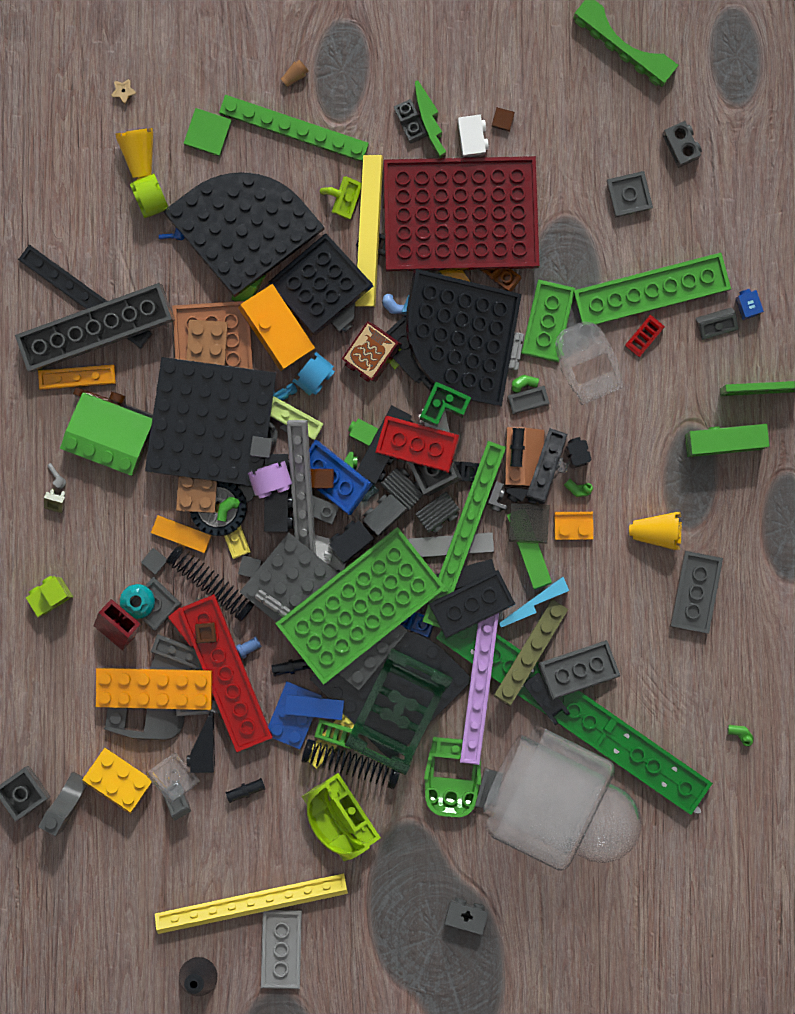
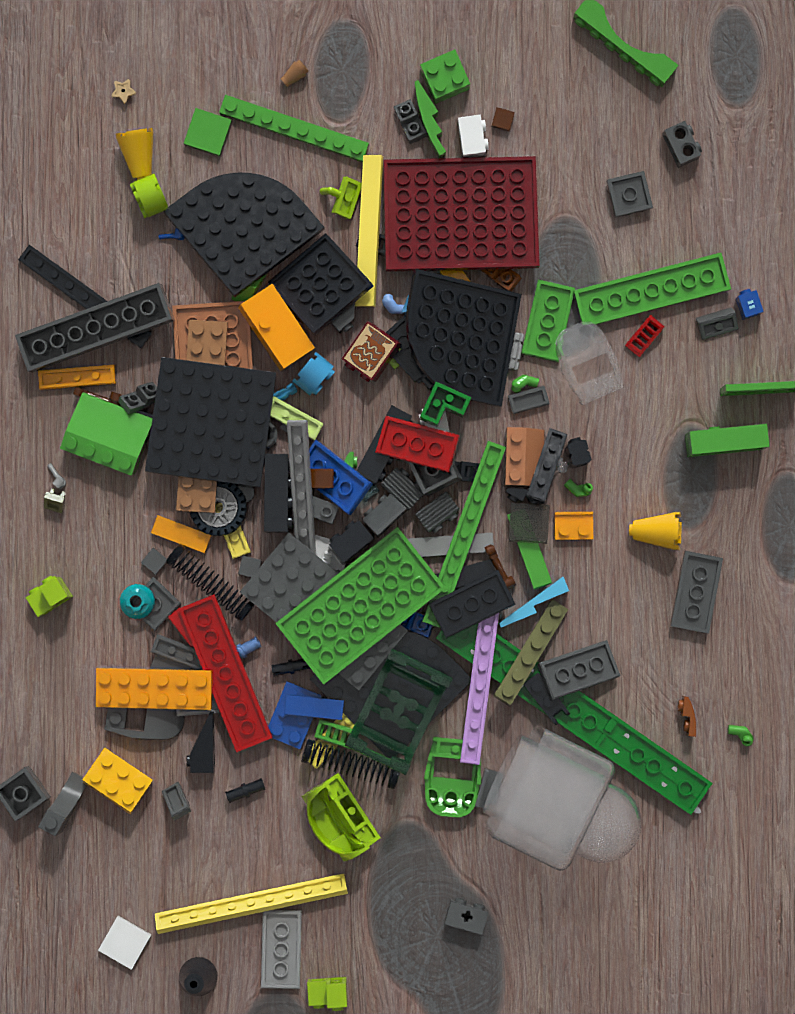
(116, 624): dark red brick -> none
(124, 942): none -> white tile
(140, 399): none -> dark grey slope
(172, 777): clear tile -> none
(205, 632): reddish brown tile -> none
(225, 506): bright green arm -> none
(261, 447): dark grey tile -> none
(269, 479): lavender brick -> none
(272, 603): light grey axle -> none
(328, 992): none -> lime brick
(362, 432): bright green brick -> none
(445, 76): none -> bright green brick
(497, 493): flat silver bracket -> none
(509, 581): none -> reddish brown brick
(517, 447): black pin -> none
(686, 709): none -> dark orange slope

